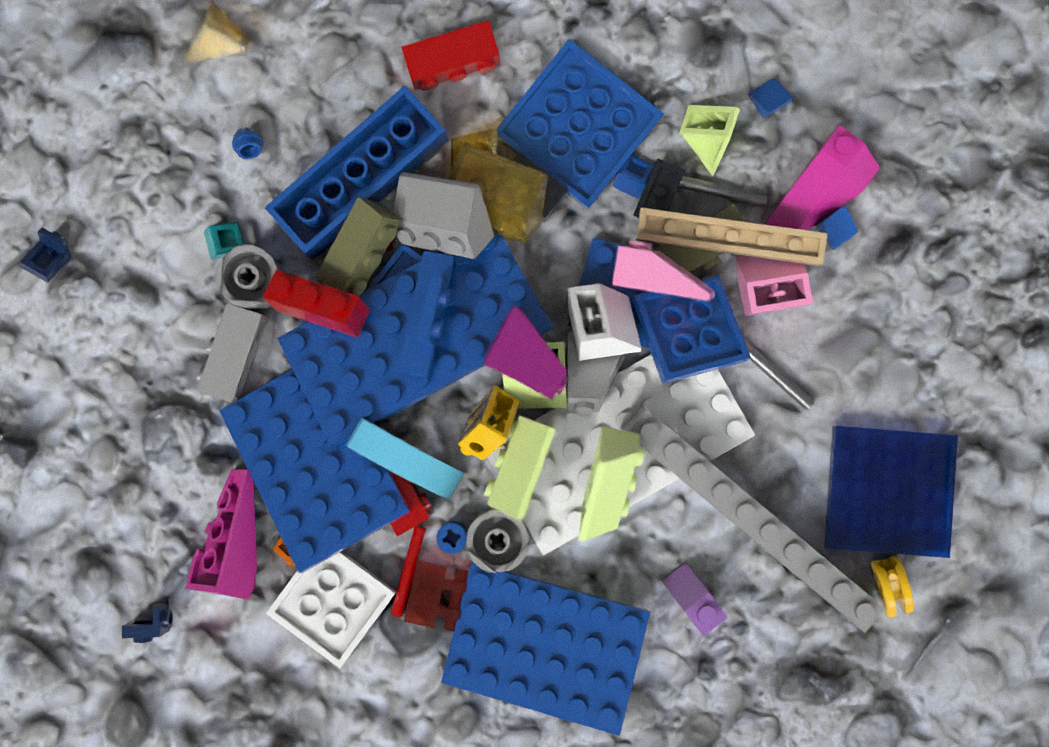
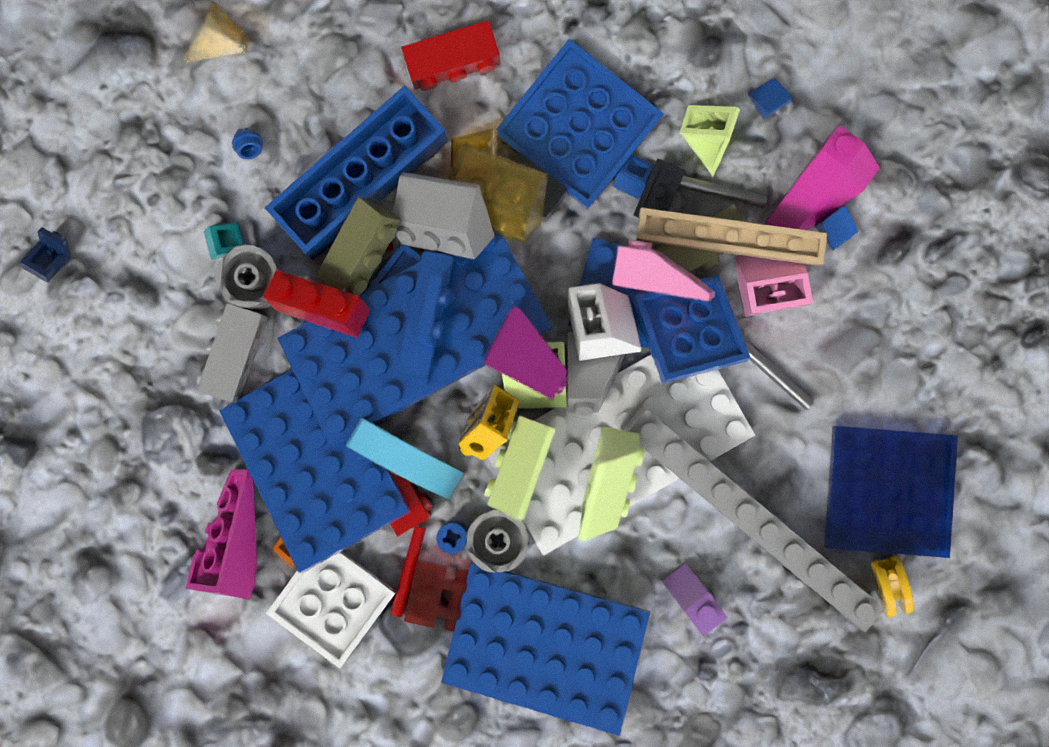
(144, 630): dark blue bracket -> none

